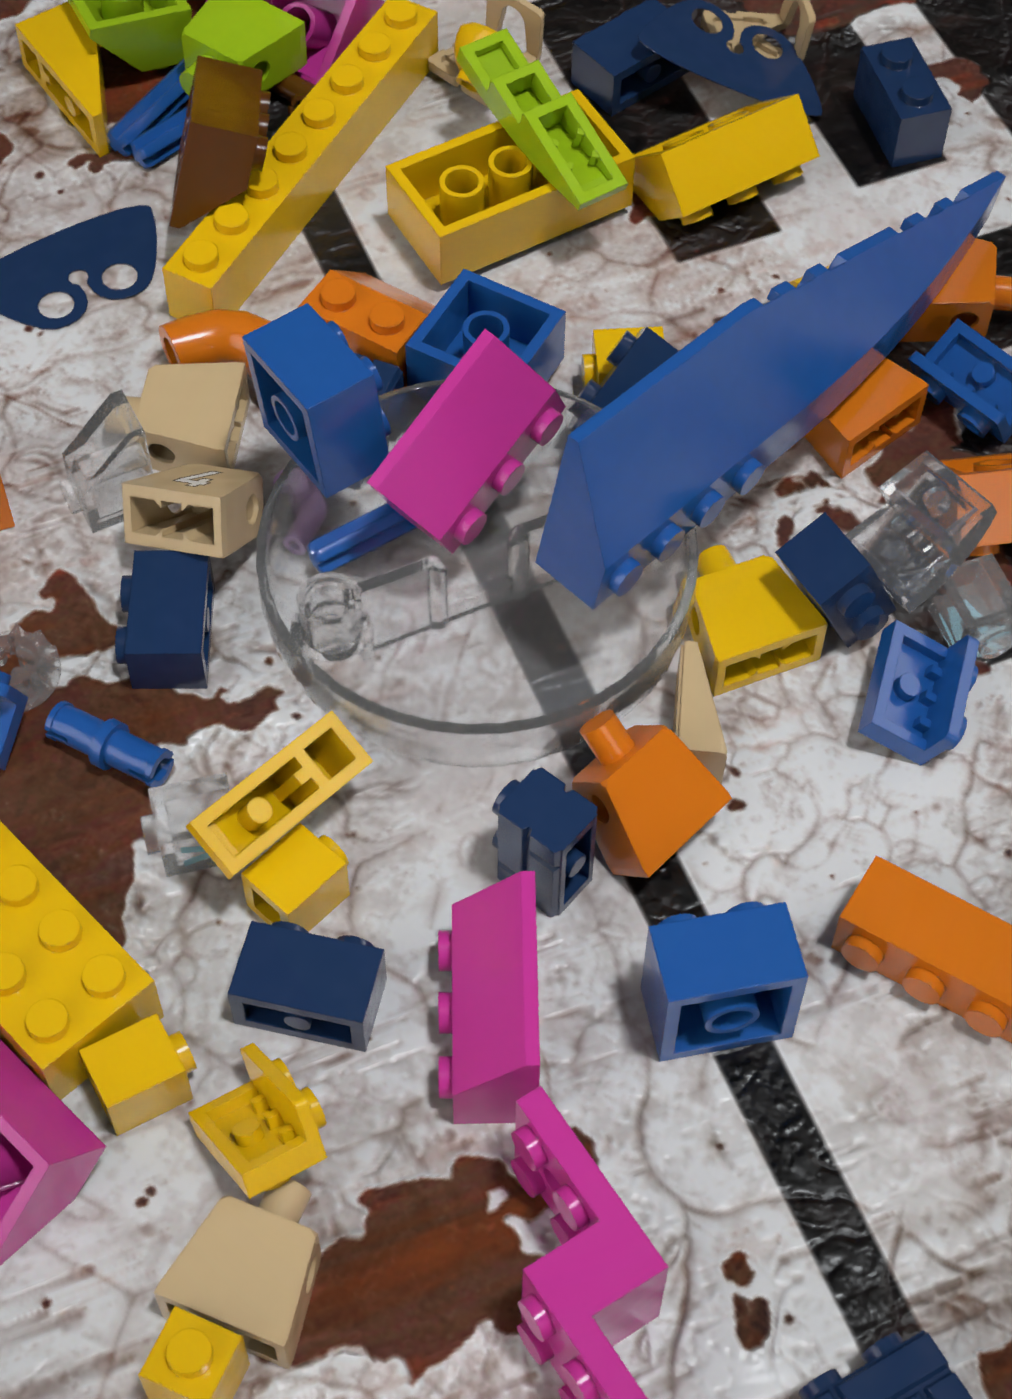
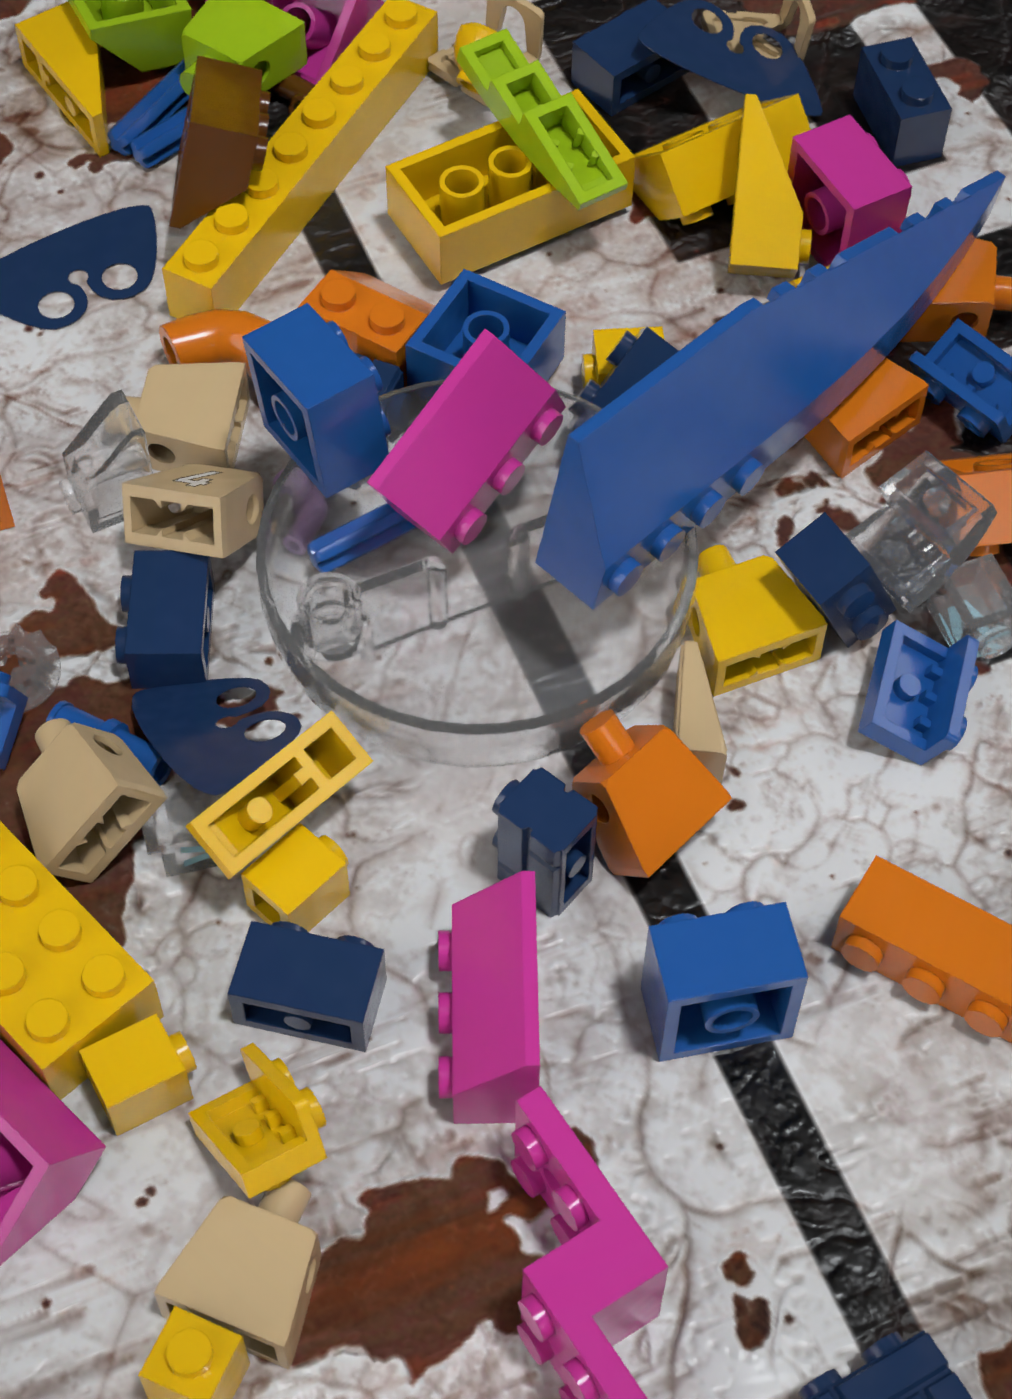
(84, 798): none -> tan torso
(185, 734): none -> dark blue piece
(766, 210): none -> yellow slope
(845, 187): none -> dark pink brick

